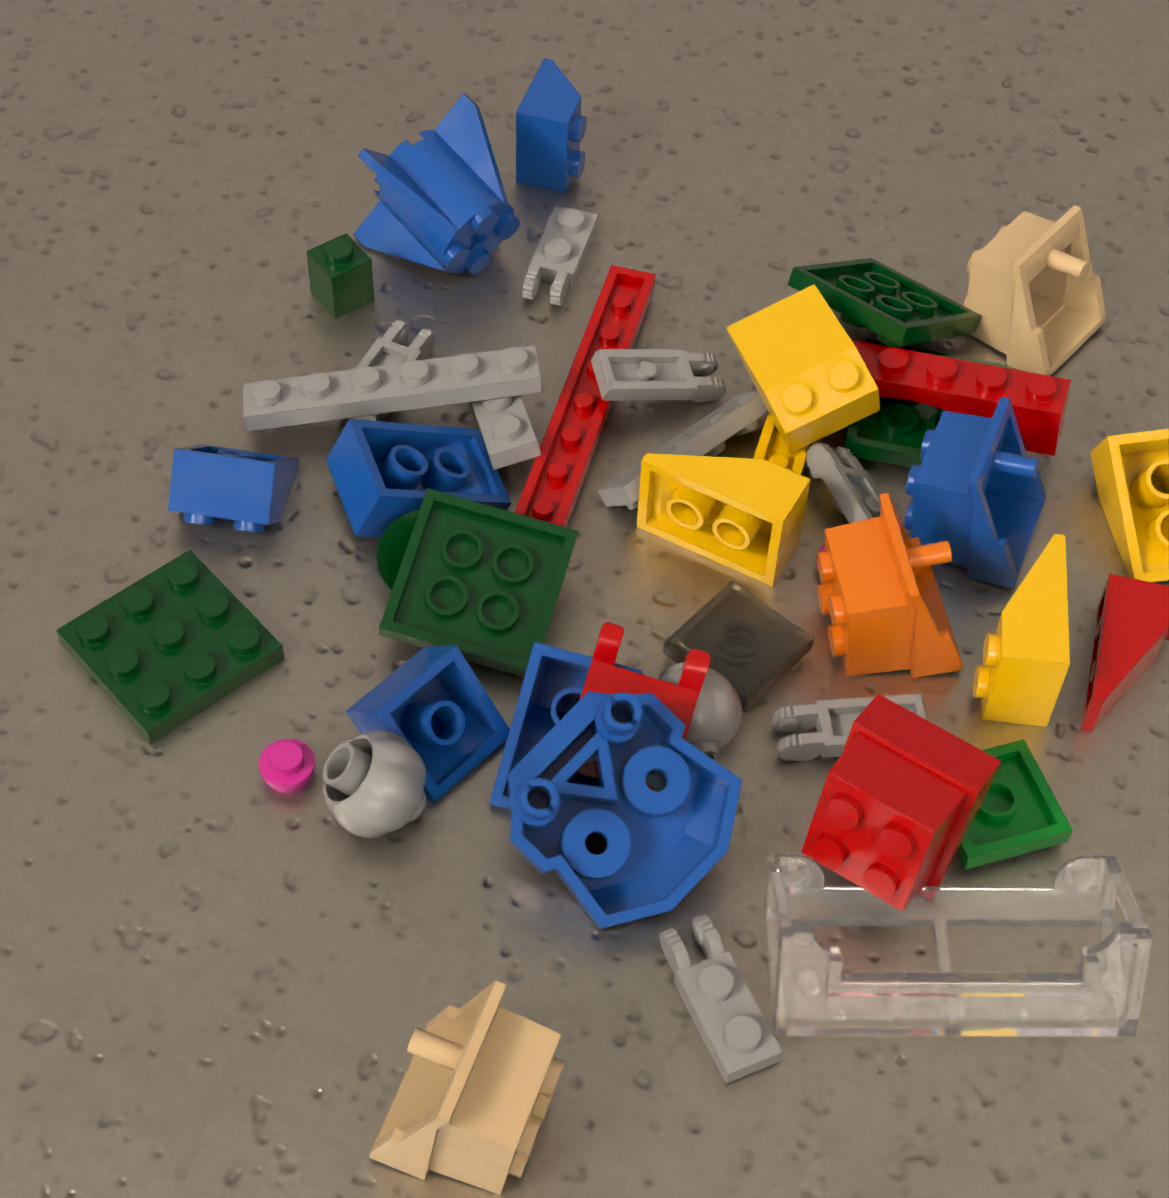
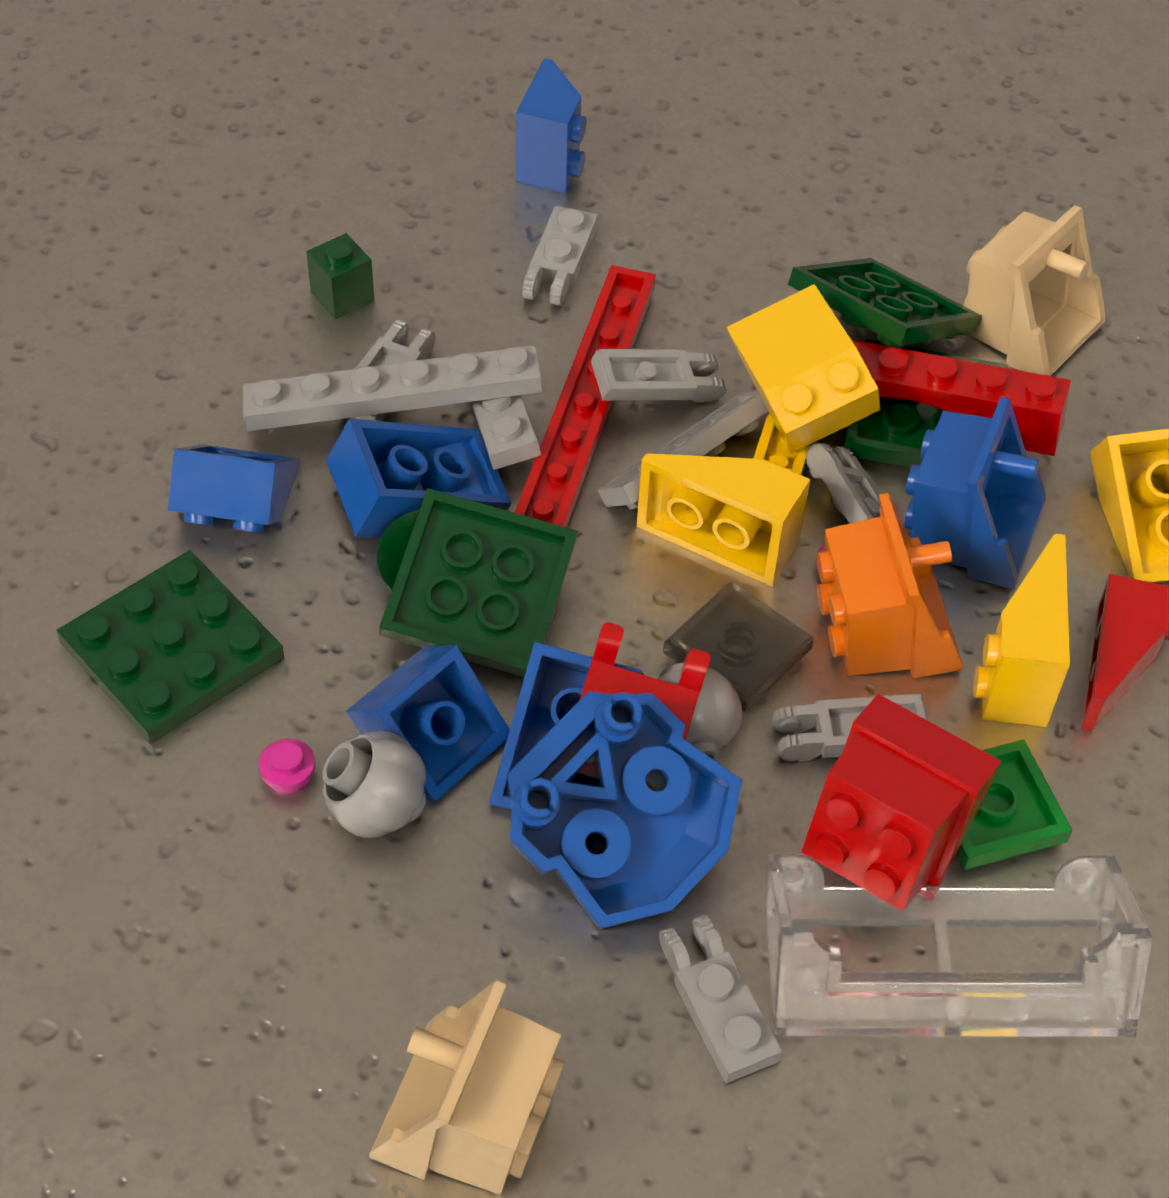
(440, 196): blue brick -> none

